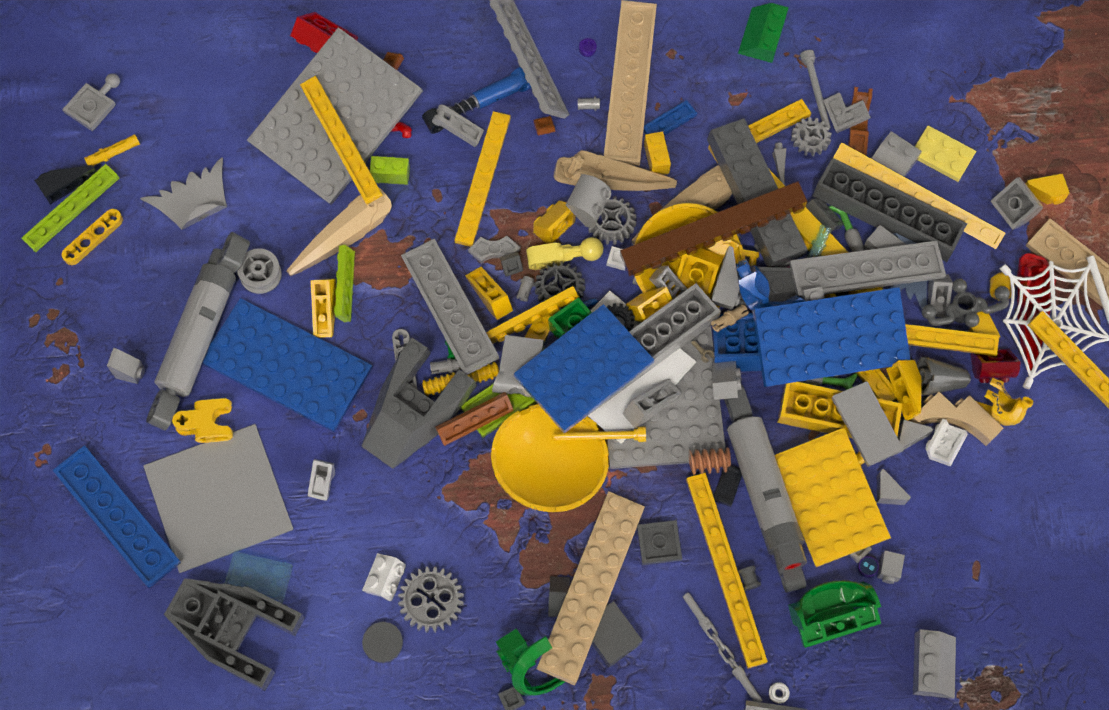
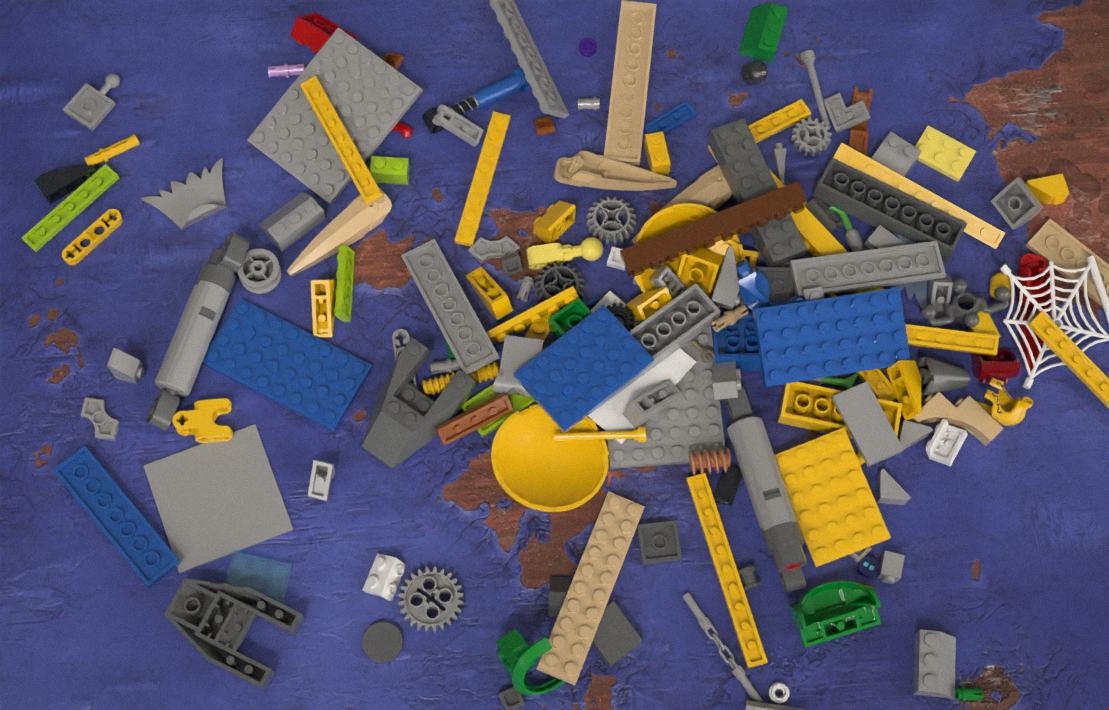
(105, 426): none -> light grey tile
(285, 70): none -> lavender pin
(293, 221): none -> light grey slope
(588, 199): light grey brick -> none
(754, 72): none -> clear smoke head
(819, 242): clear light blue pin -> none
(968, 693): none -> green pin

